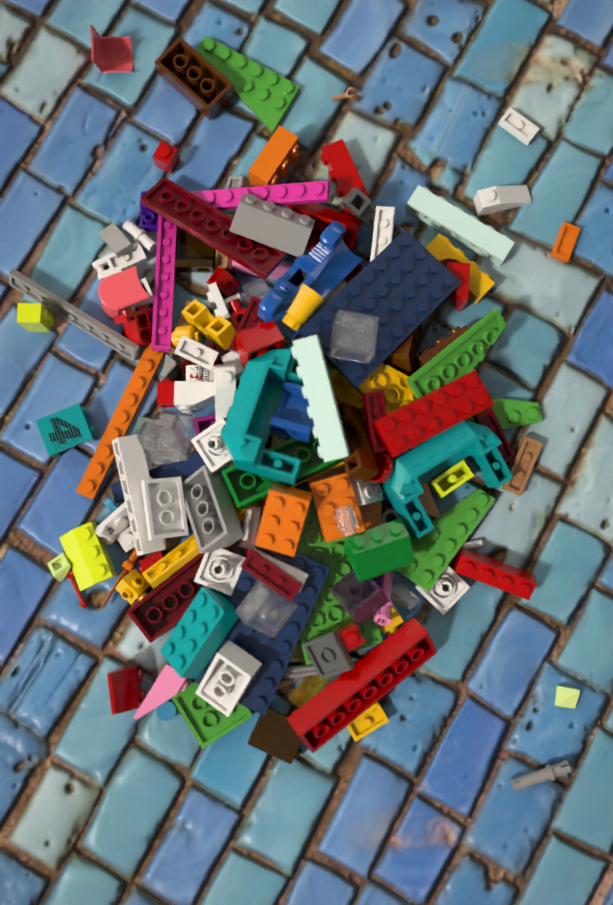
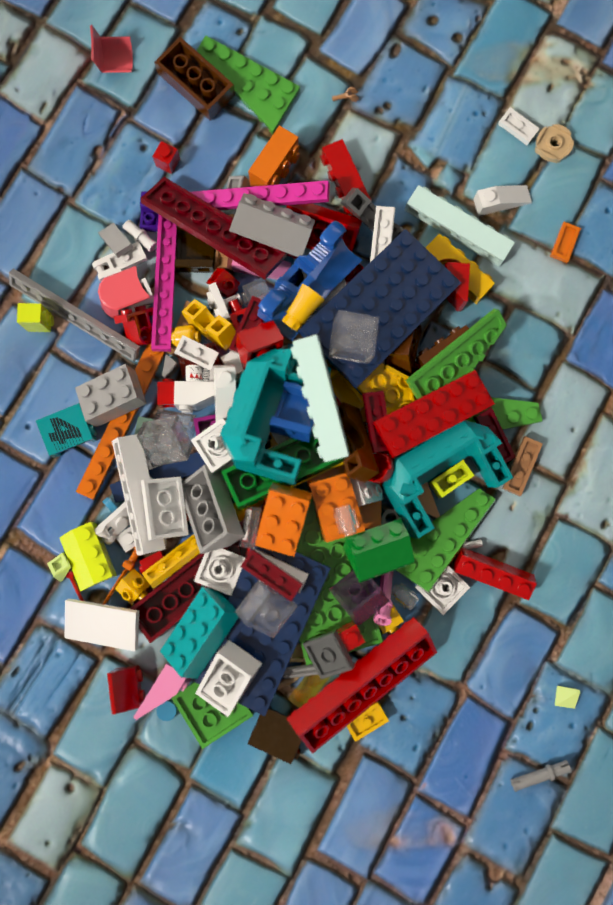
(101, 624): none -> white tile
(110, 395): none -> light grey brick
(554, 153): none -> tan plate

